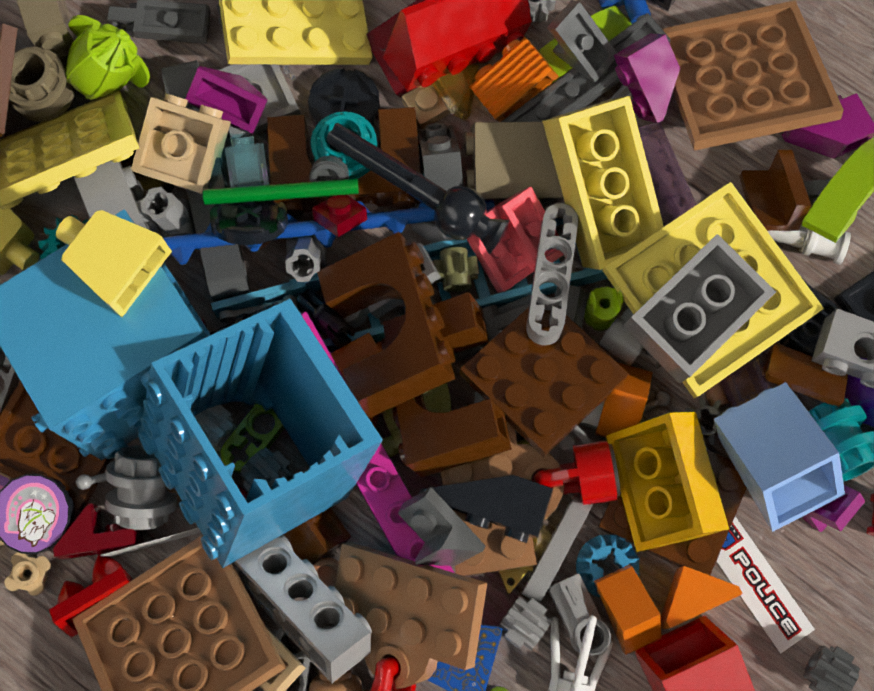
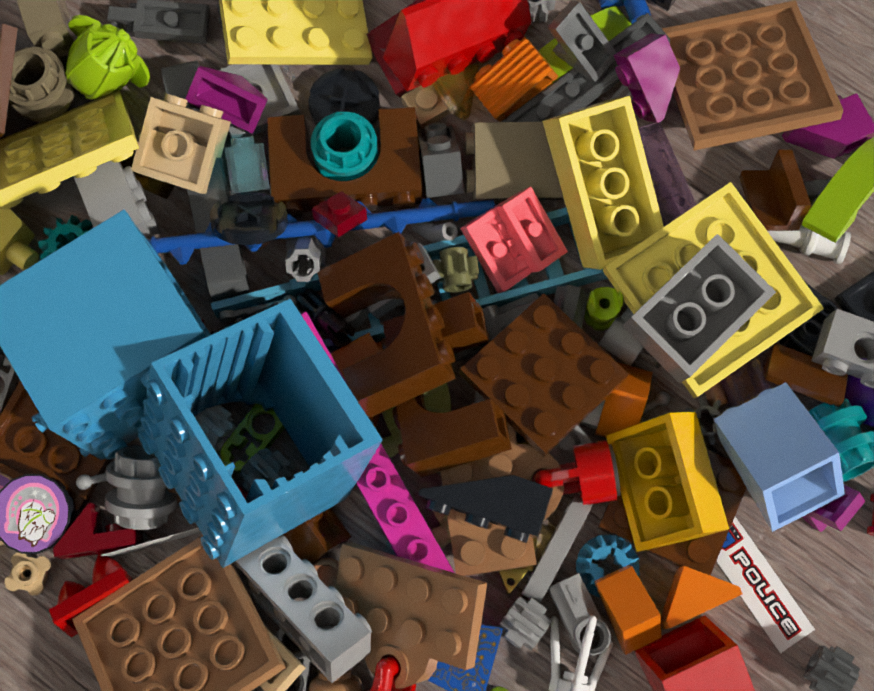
(112, 256): light yellow torso -> none
(168, 213): light grey piece -> none
(281, 191): green bar -> none
(328, 168): dark grey tile -> none
(445, 534): dark grey slope -> none
(457, 210): black piece -> none
(552, 273): light grey beam -> none

